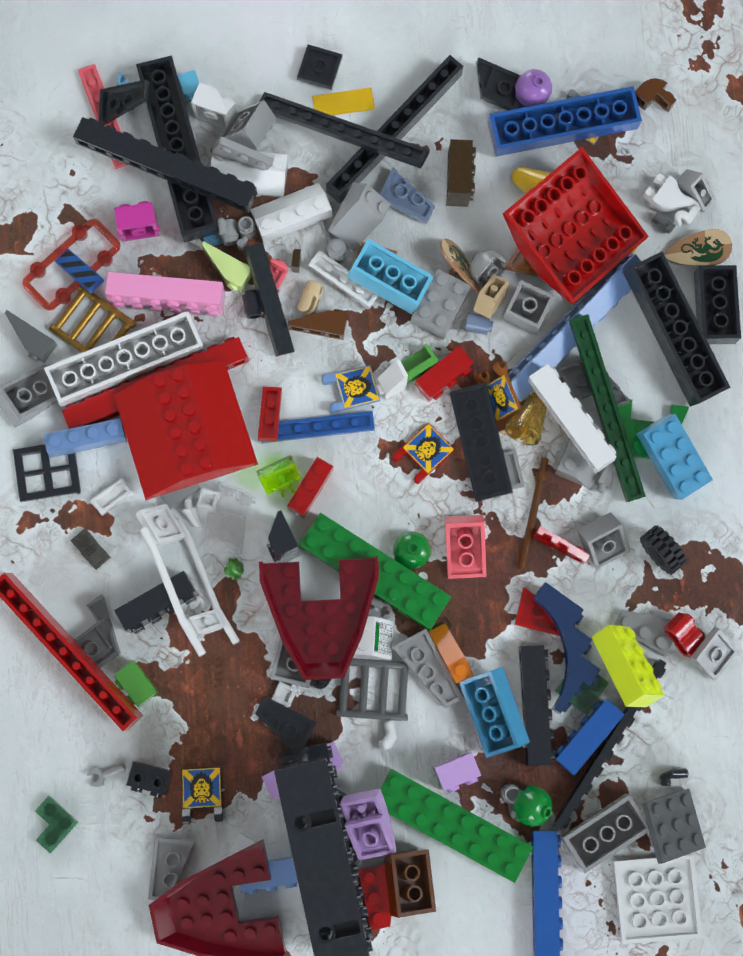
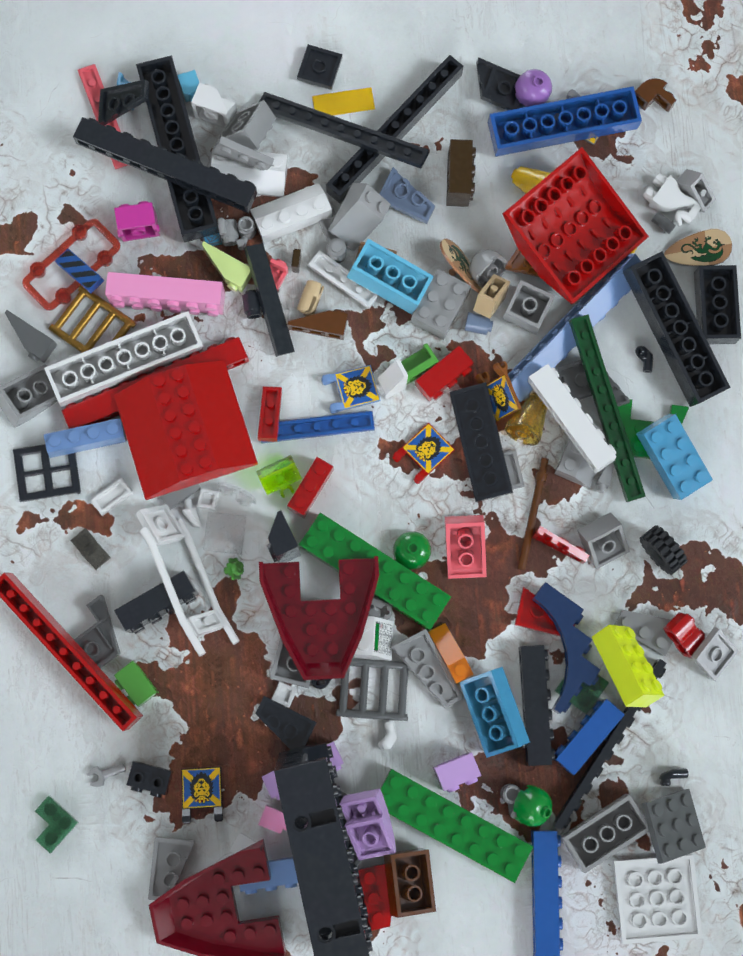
(273, 819): none -> bright pink brick
(646, 357): none -> black arm

